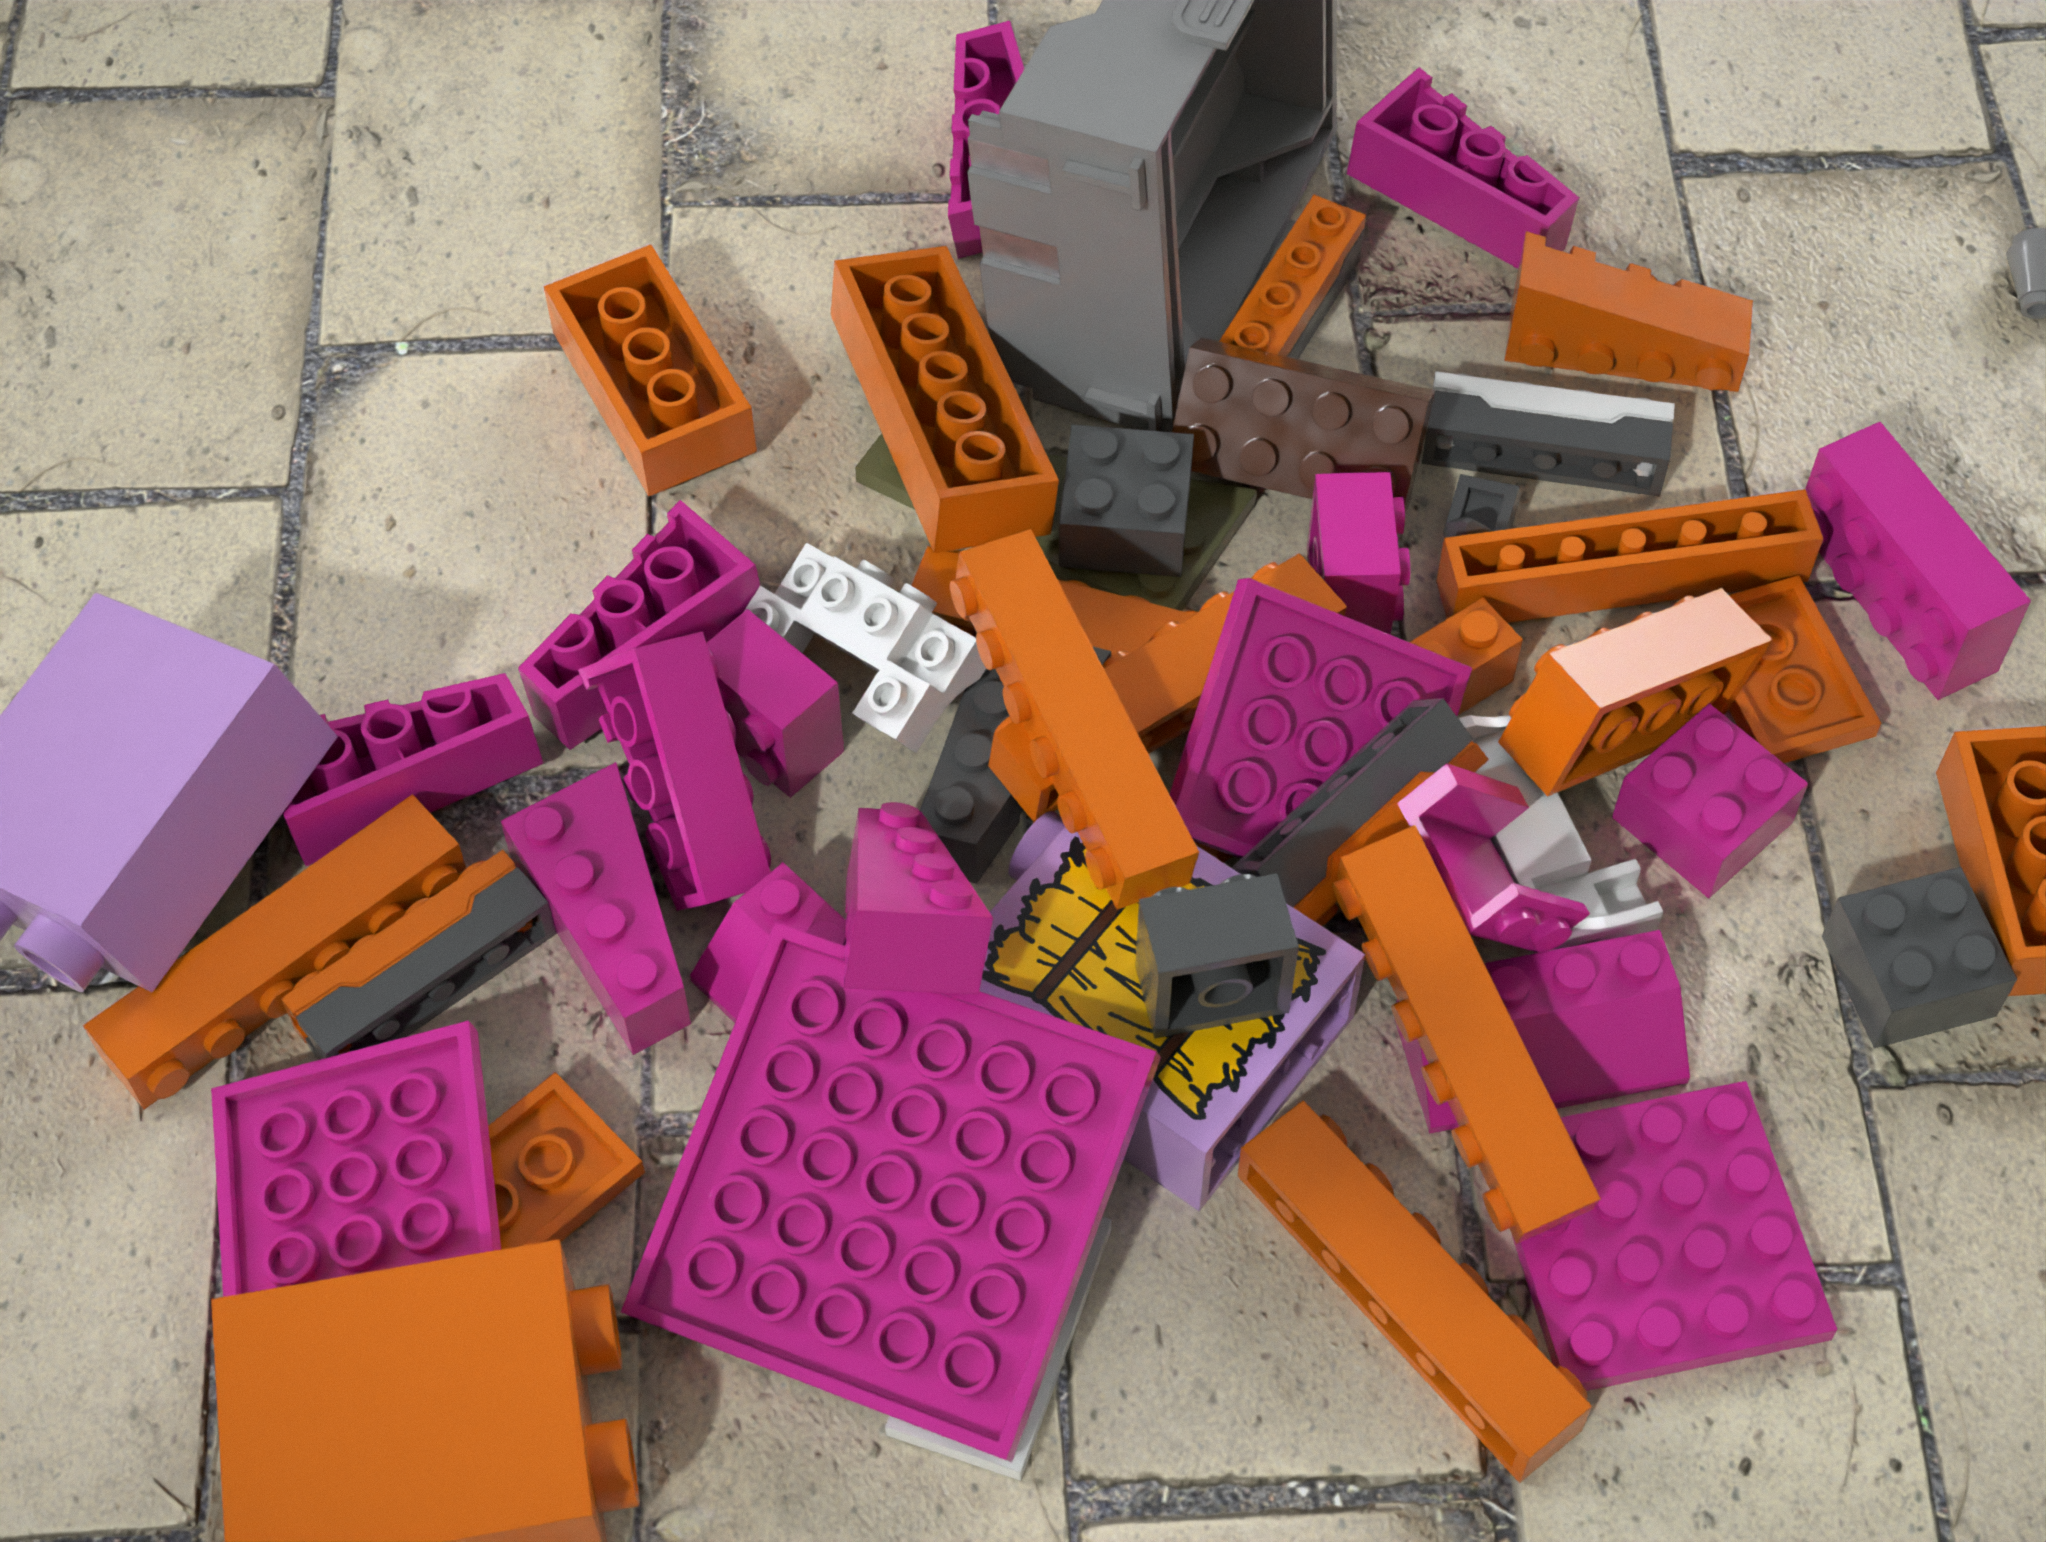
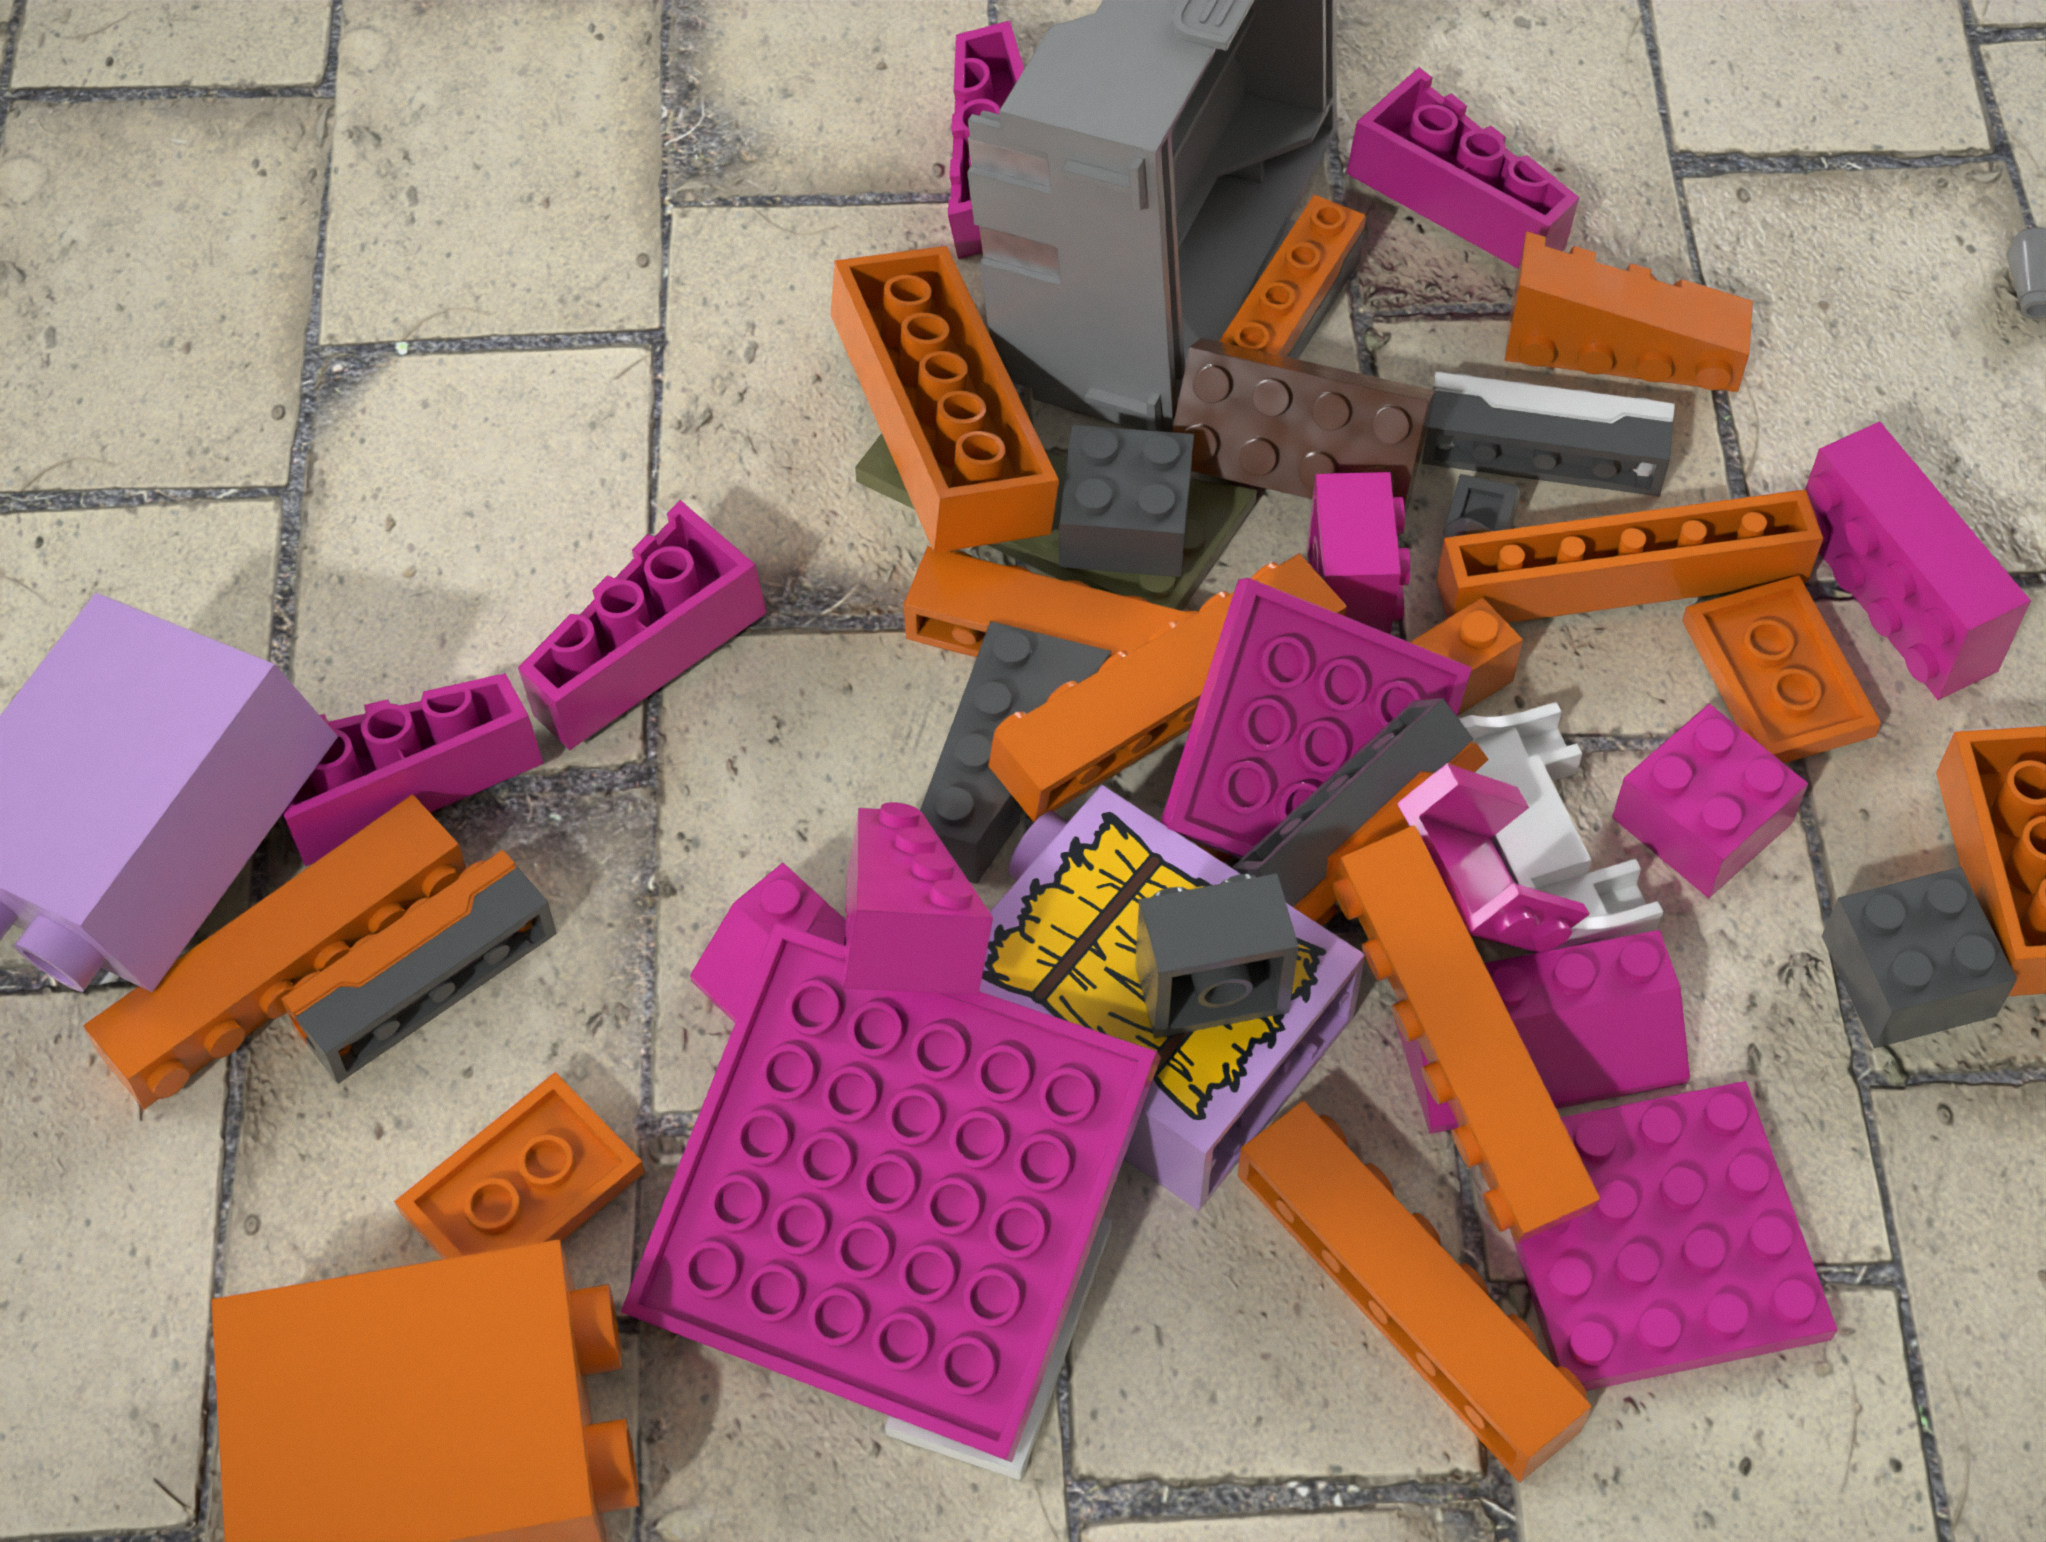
(355, 1163): dark pink plate -> none
(603, 904): dark pink wedge -> none
(651, 369): orange brick -> none
(683, 767): dark pink wedge -> none
(779, 704): dark pink brick -> none
(916, 653): white bracket -> none
(1073, 720): orange brick -> none
(1630, 689): orange brick -> none

